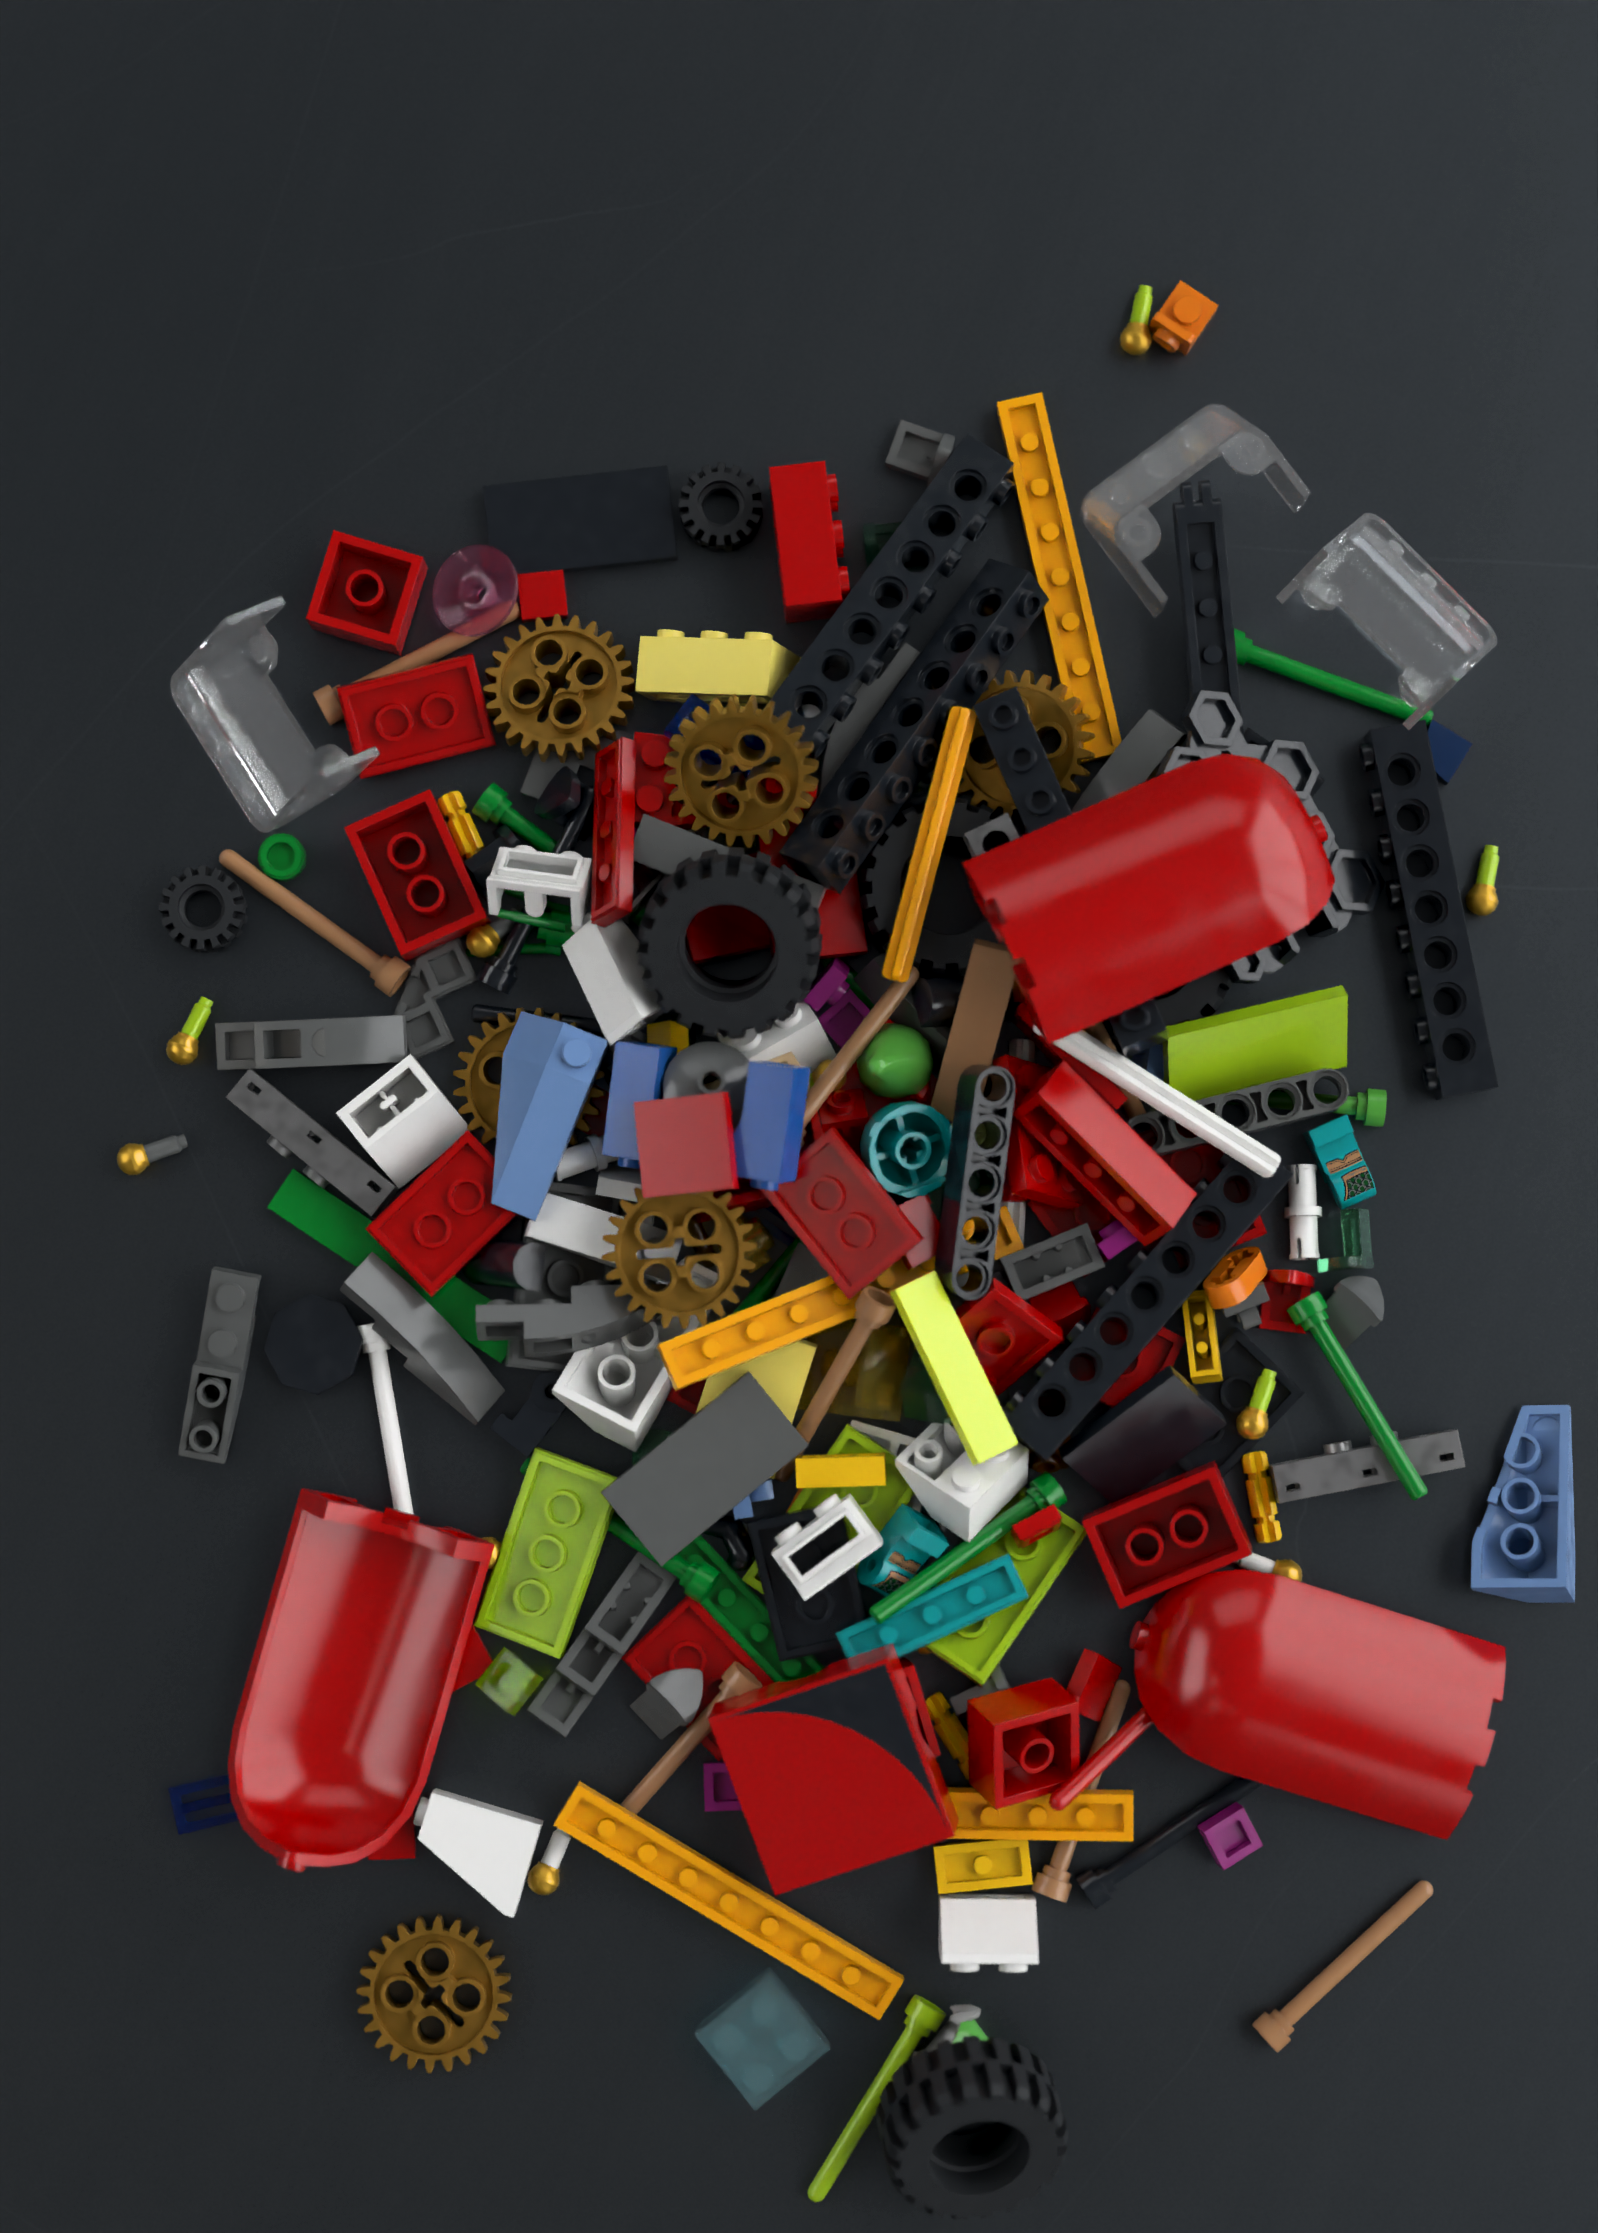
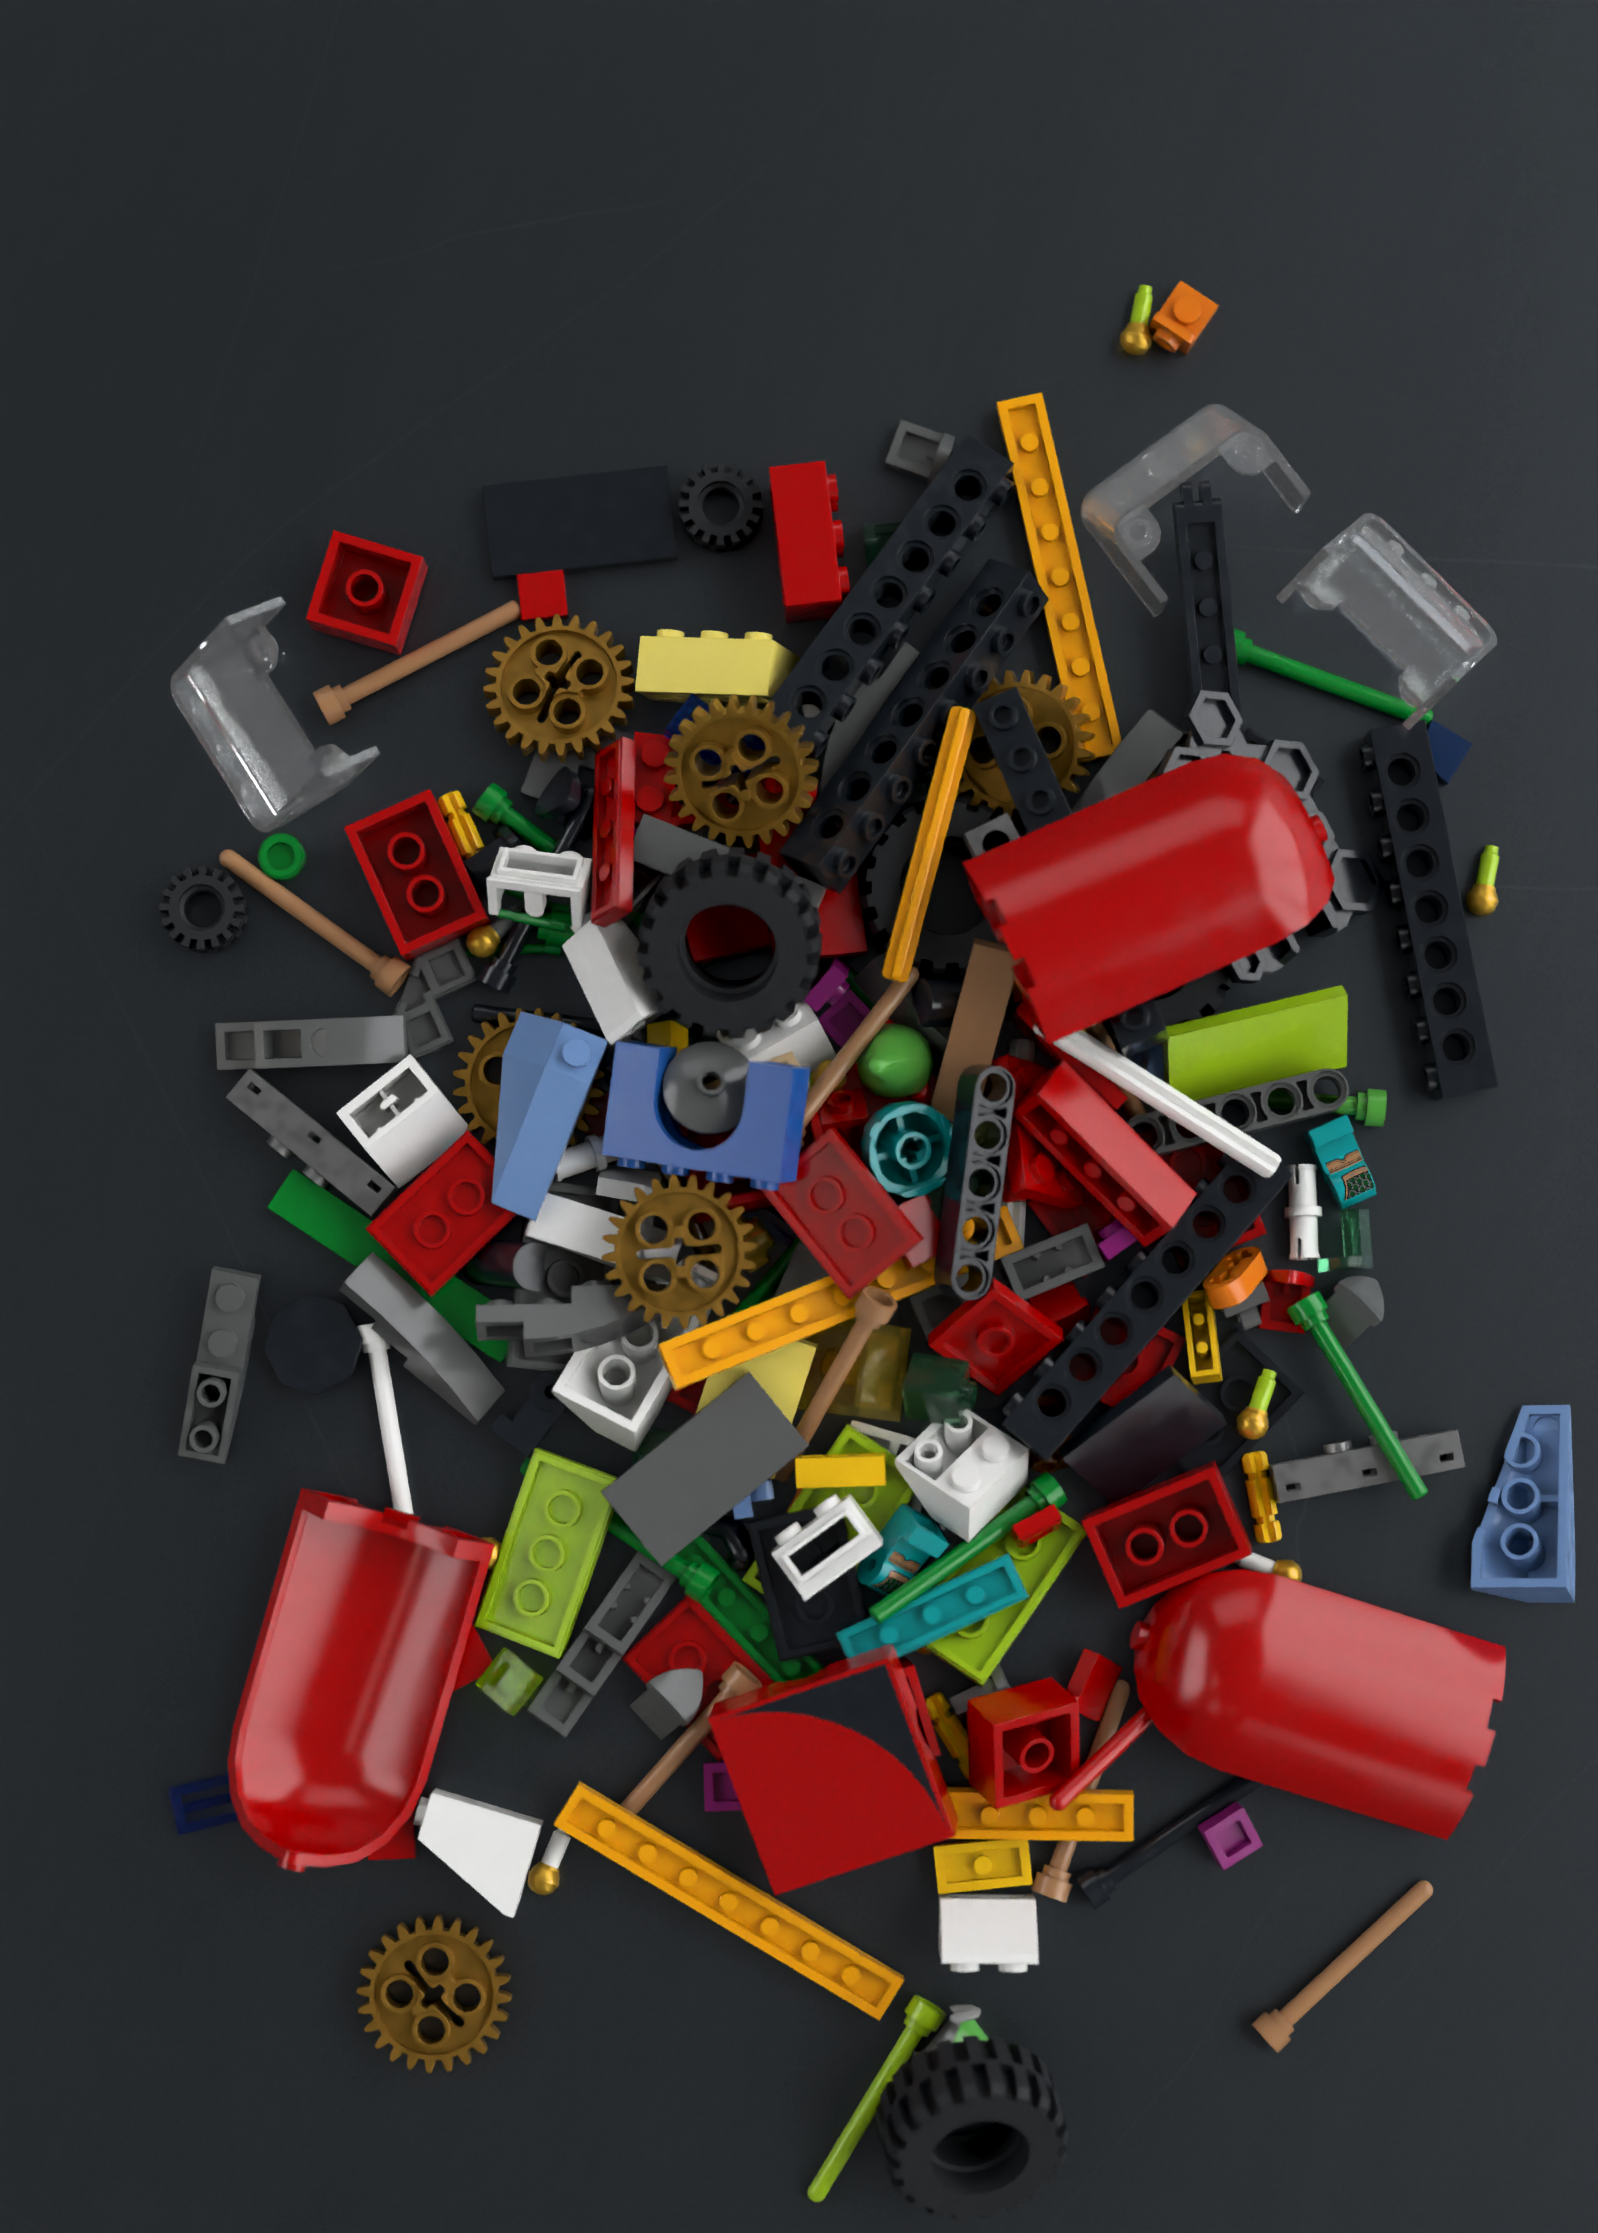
(135, 1157): piece -> none
(184, 1045): piece -> none
(417, 714): red tile -> none
(462, 580): clear pink dish -> none
(686, 1144): red tile -> none
(762, 2038): clear light blue brick -> none
(954, 1368): neon yellow tile -> none

